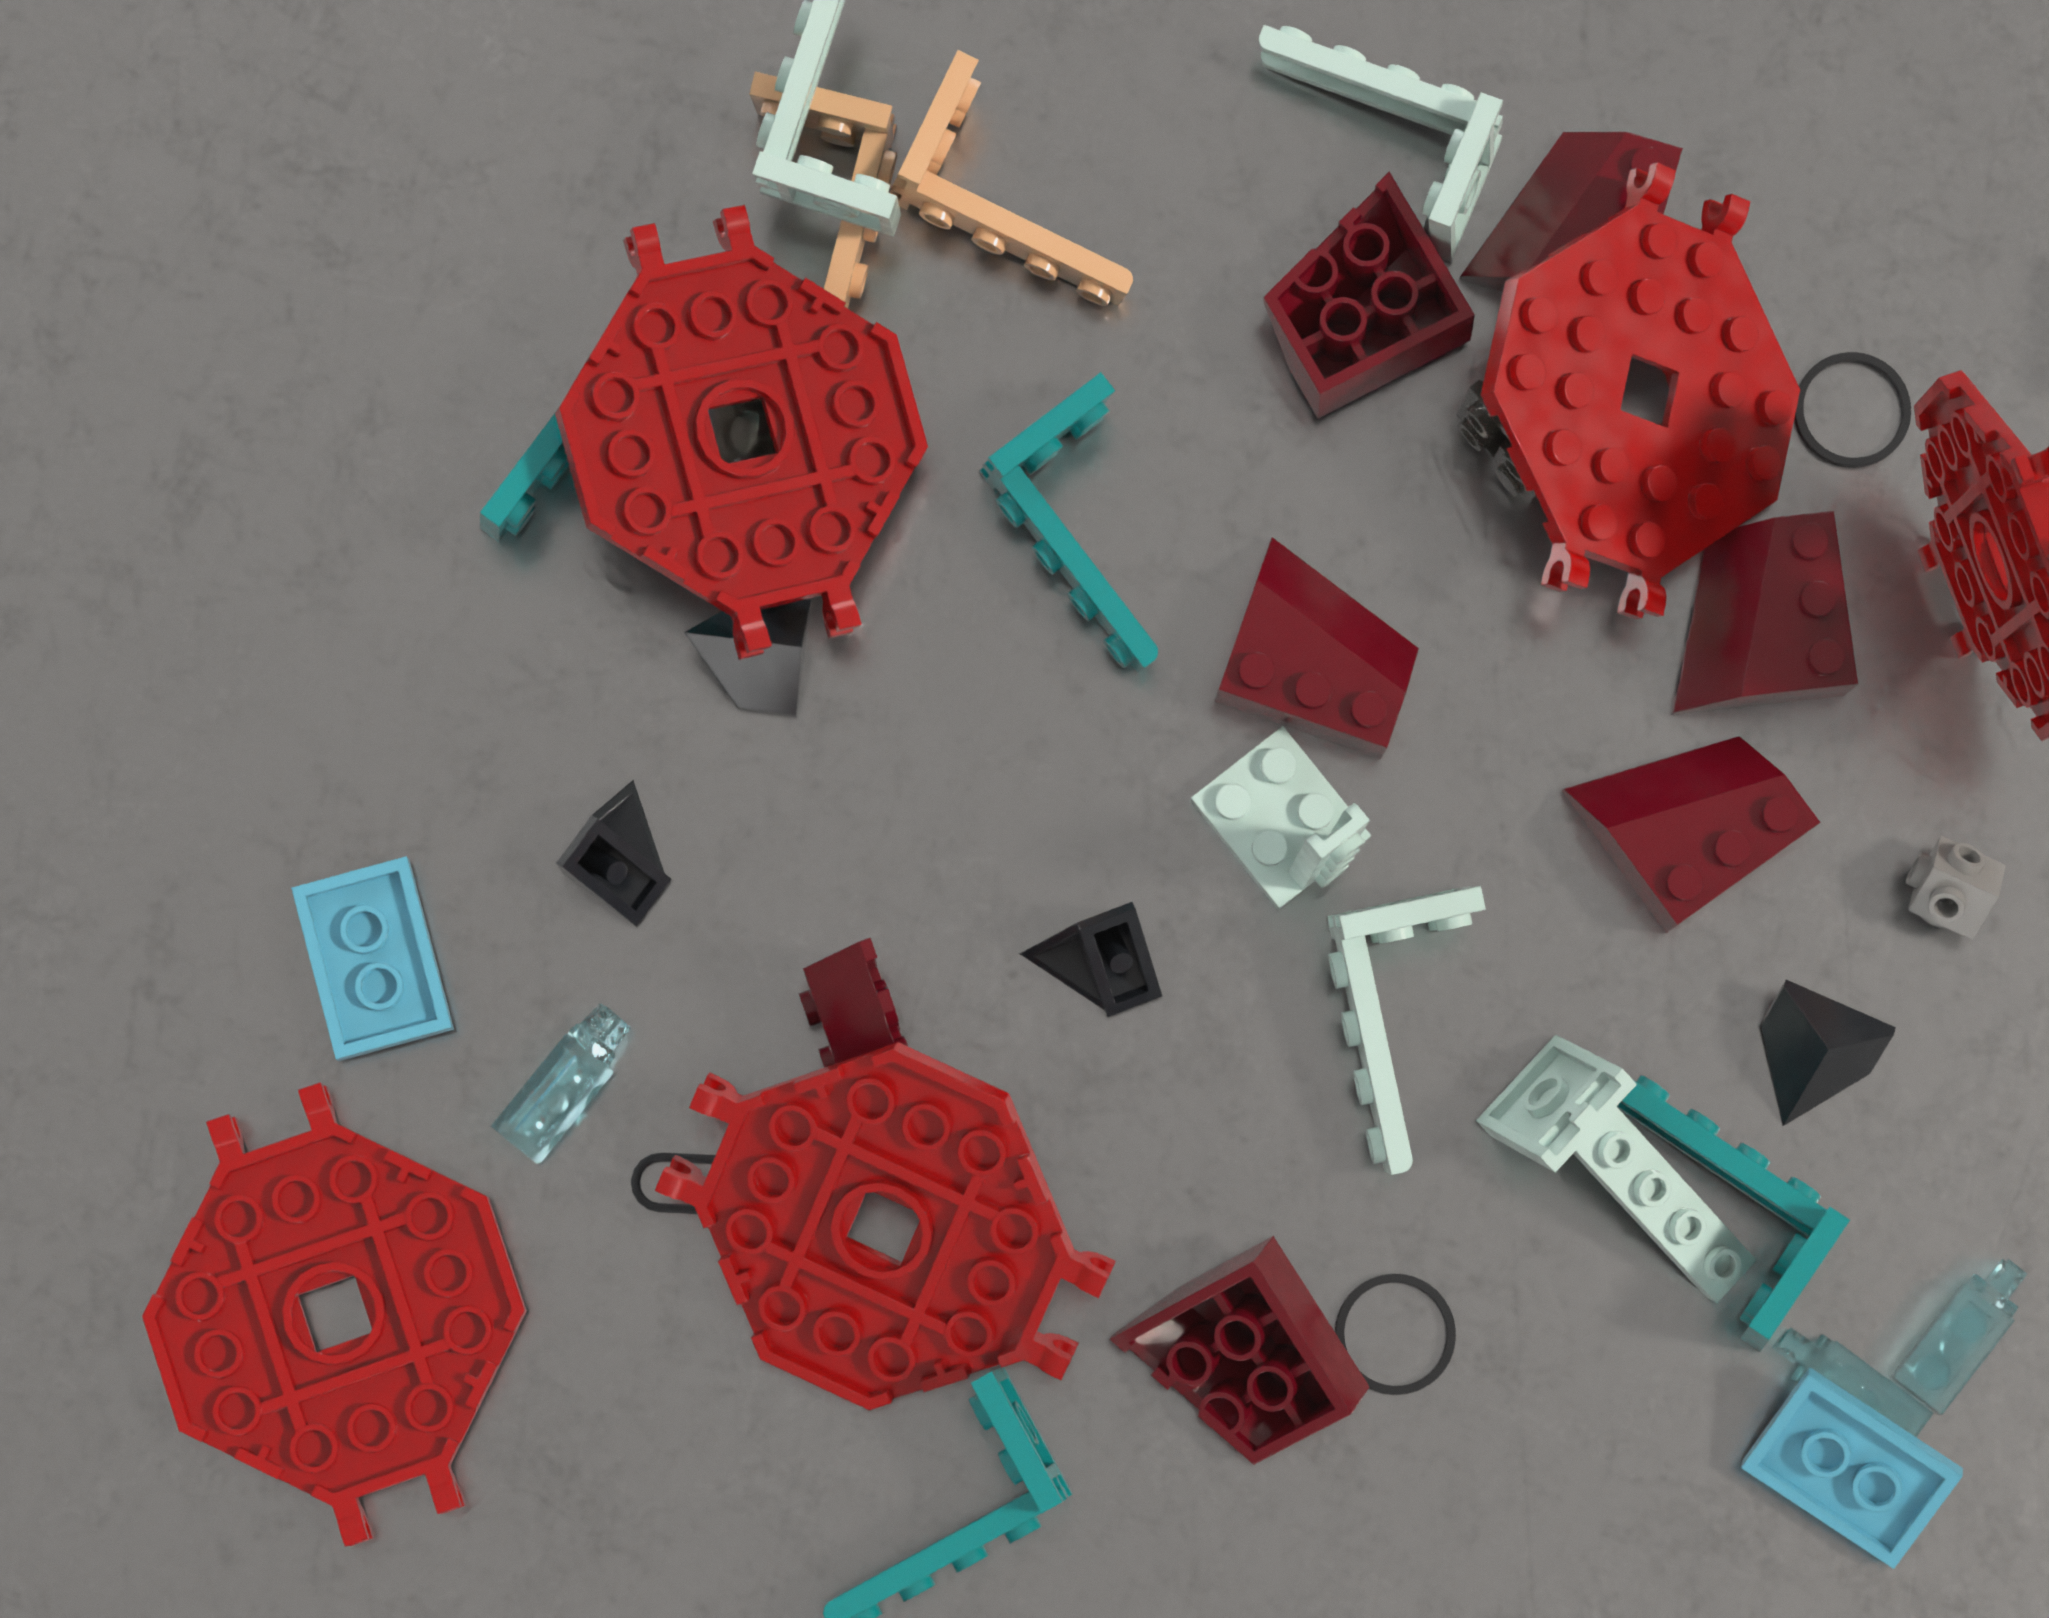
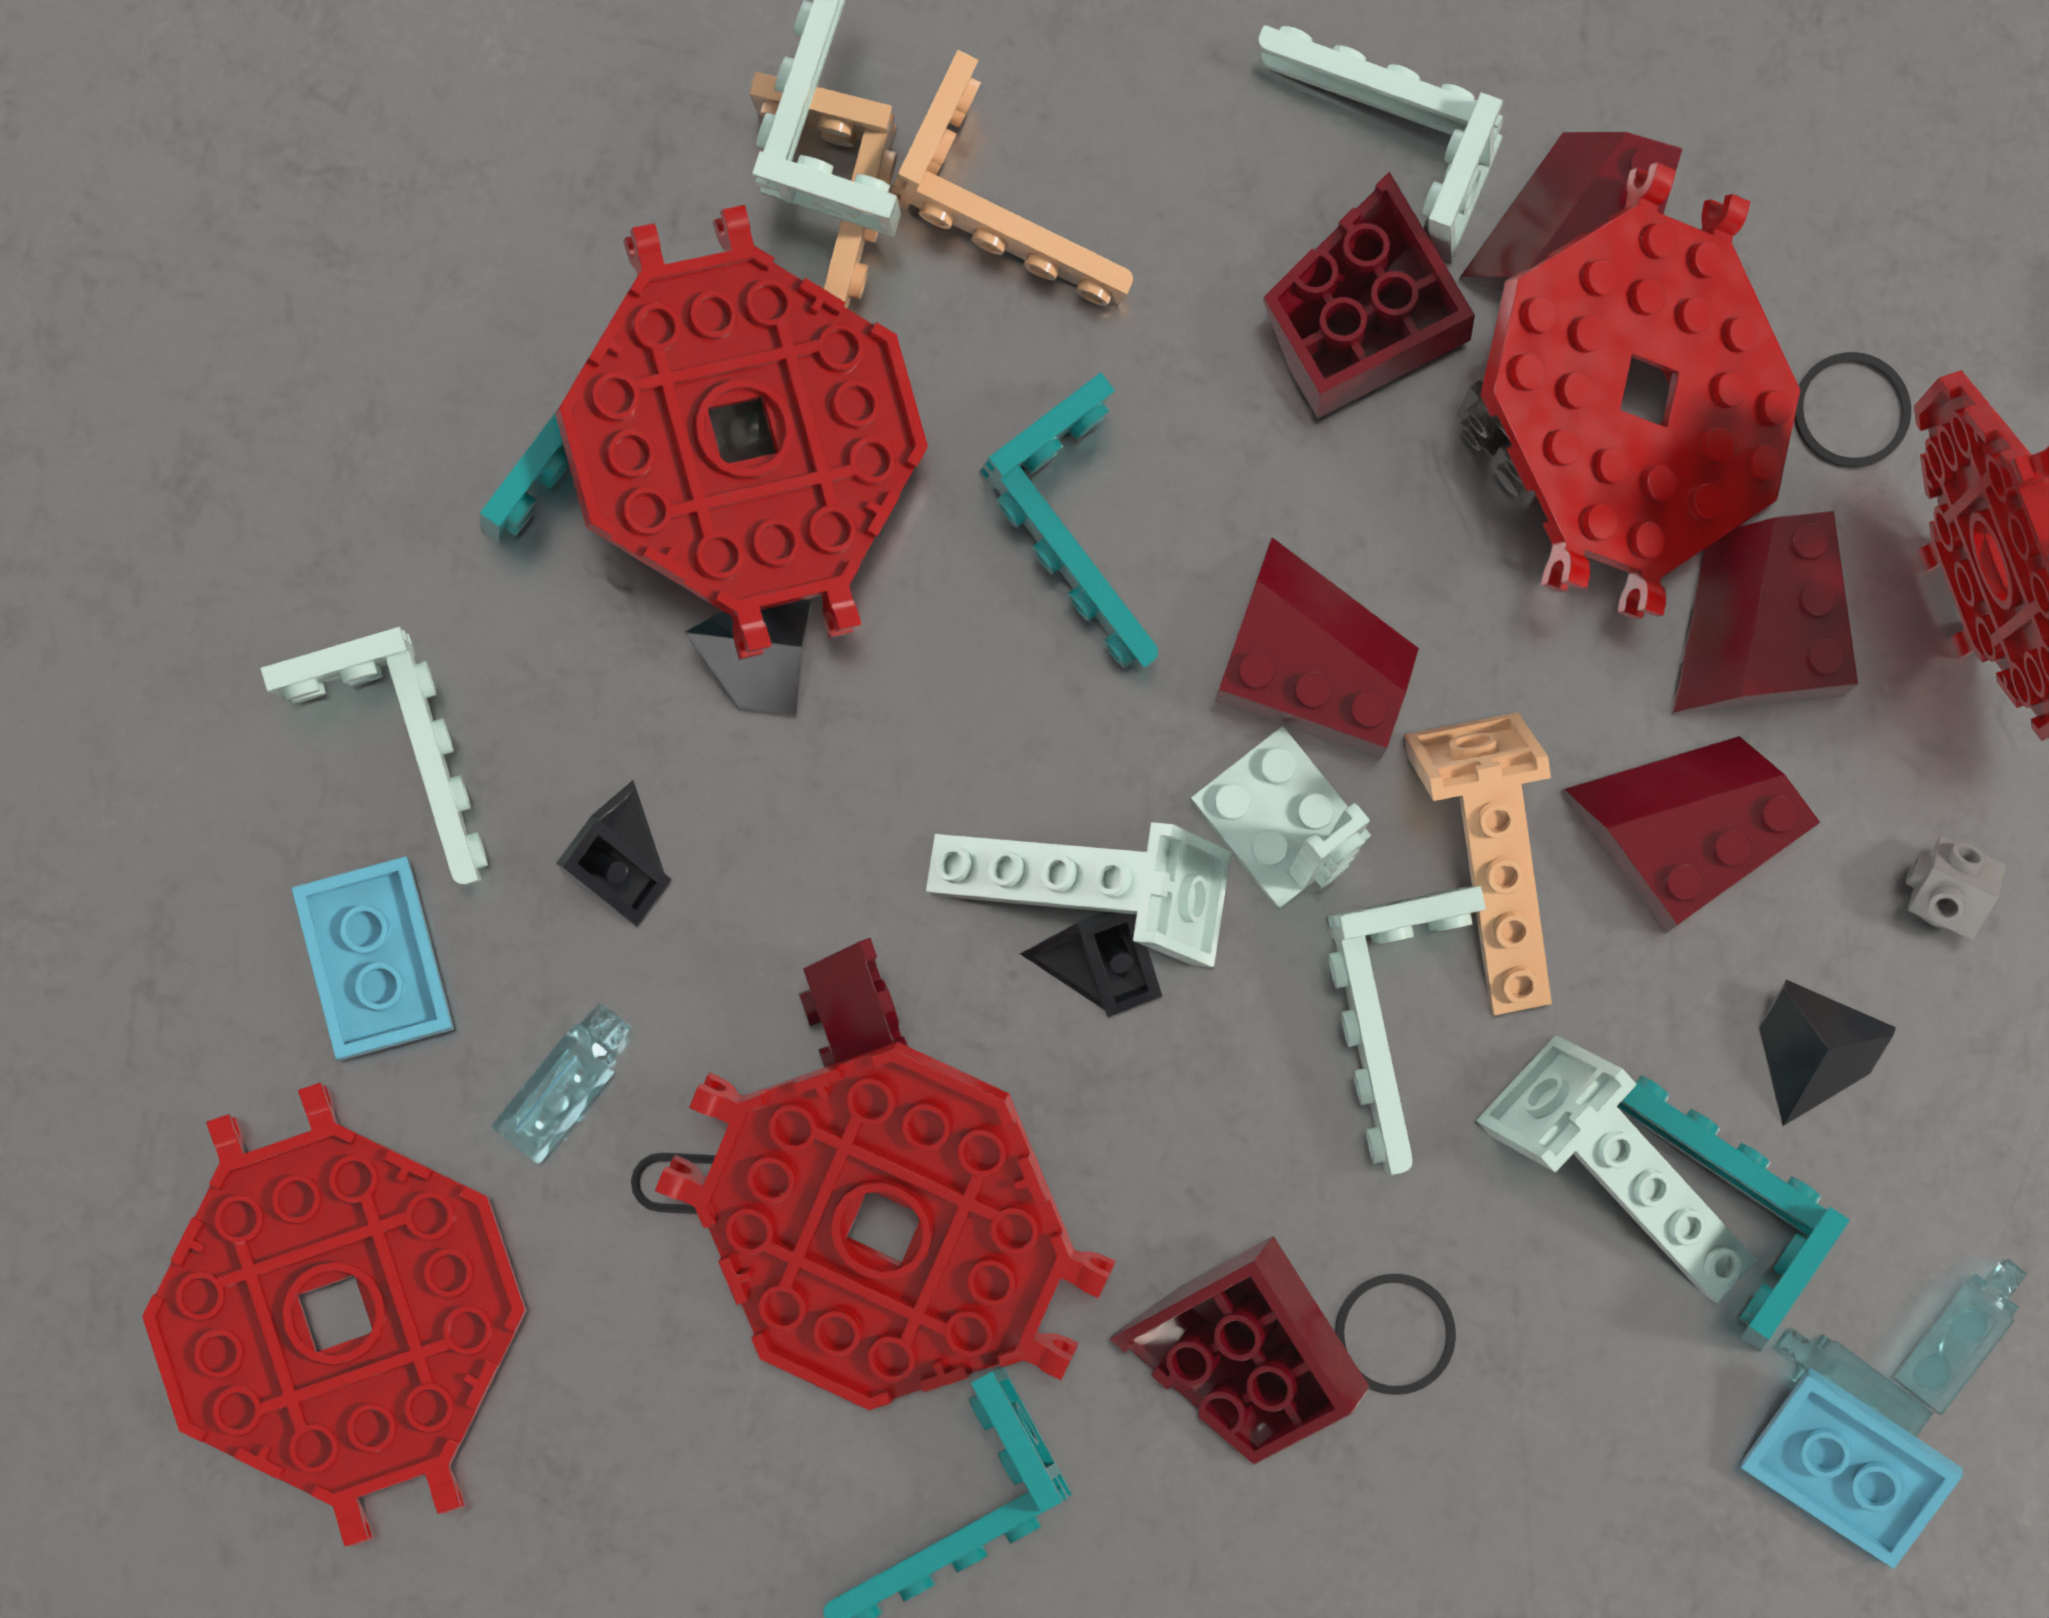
(360, 663): none -> light aqua bracket
(1170, 888): none -> light aqua bracket
(1486, 768): none -> light nougat bracket

